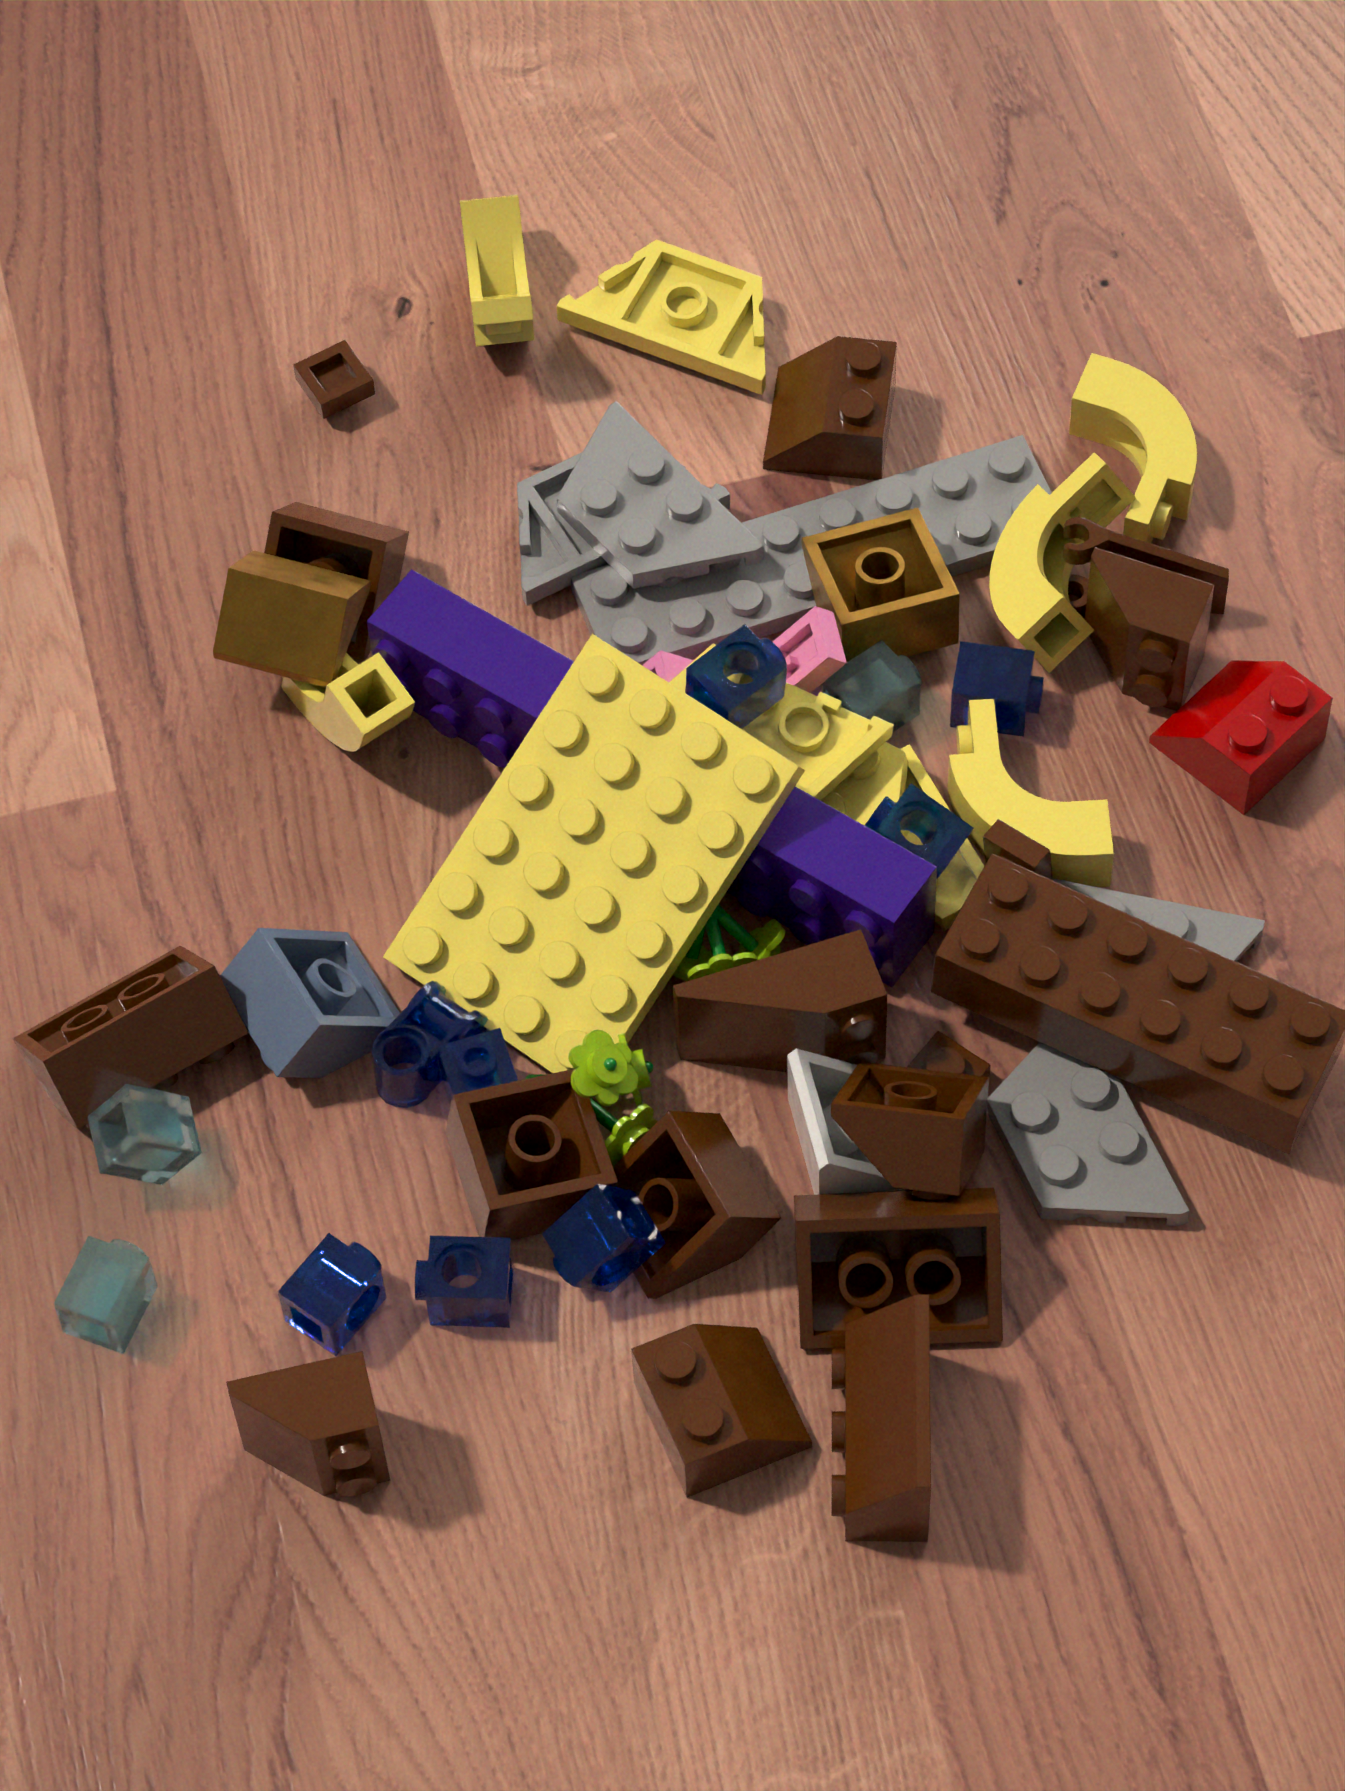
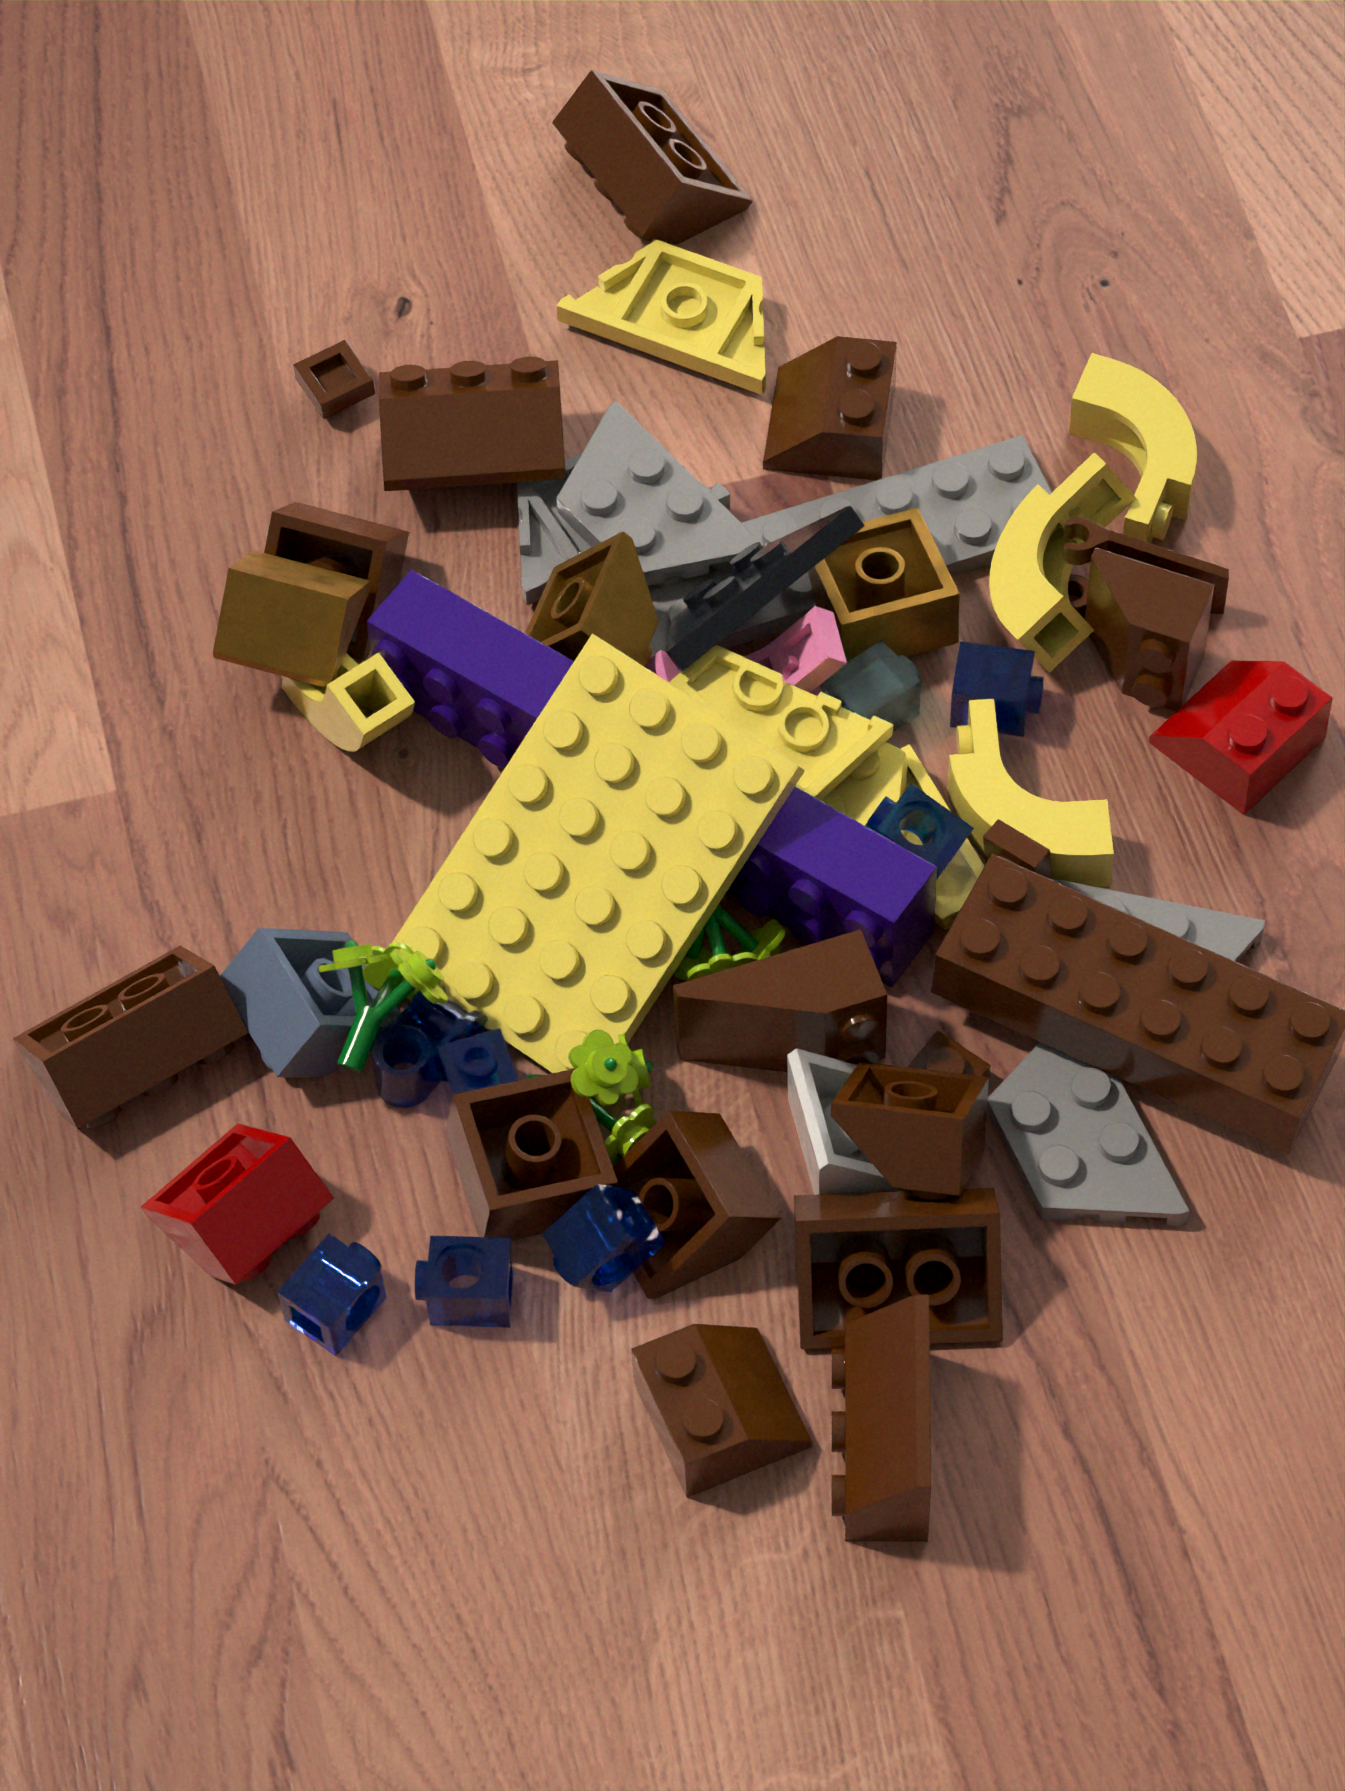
(106, 1293): clear light blue brick -> none
(144, 1134): clear light blue brick -> none
(240, 1202): none -> red slope
(314, 1424): reddish brown slope -> none
(397, 974): none -> plant
(471, 424): none -> reddish brown slope
(497, 270): light yellow arch -> none
(601, 596): none -> pearl gold slope
(648, 159): none -> reddish brown slope
(736, 654): clear blue brick -> none
(757, 579): none -> black wing

